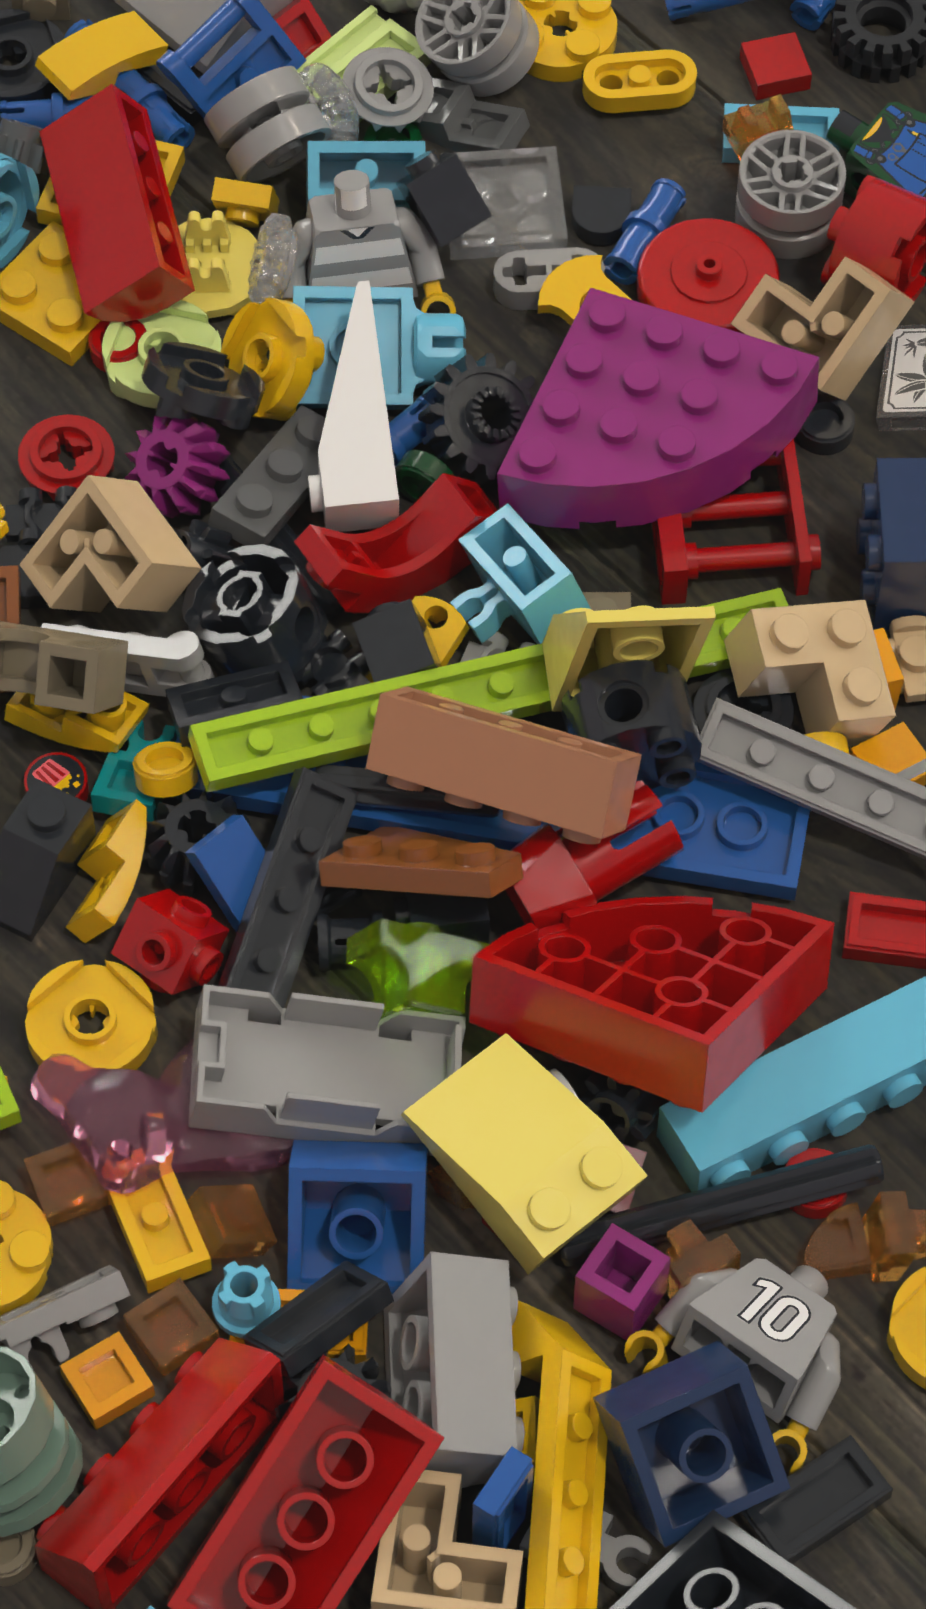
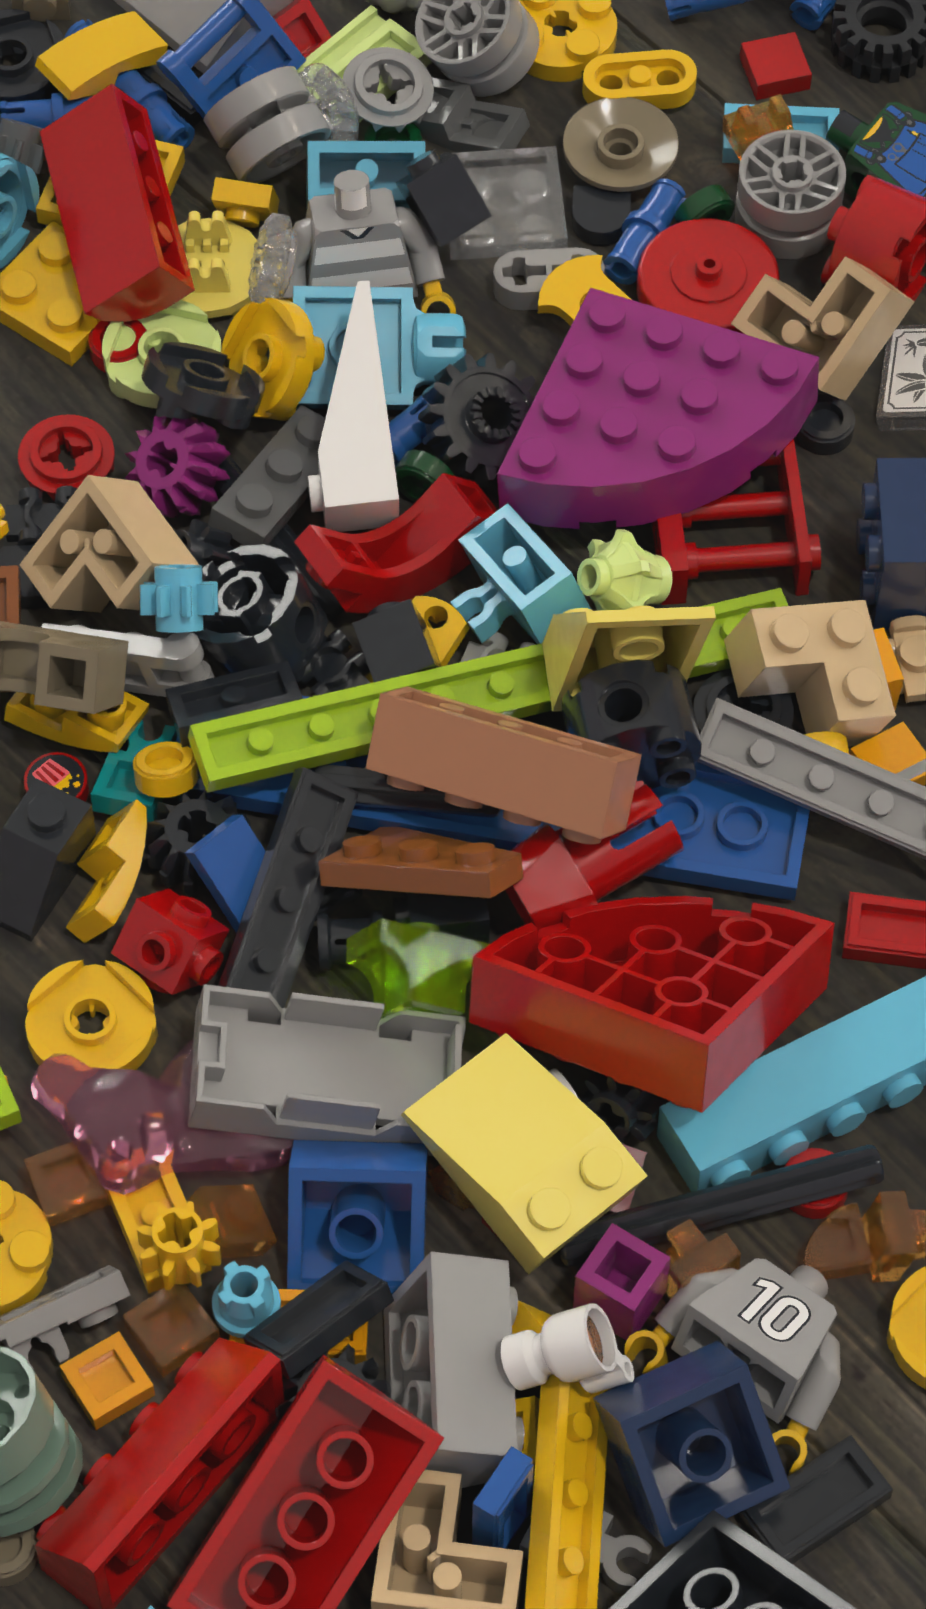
(162, 1250): none -> yellow gear
(178, 598): none -> medium azure gear
(572, 1347): none -> white piece
(620, 144): none -> dark tan dish
(623, 574): none -> yellowish green rock
(706, 203): none -> dark green tile

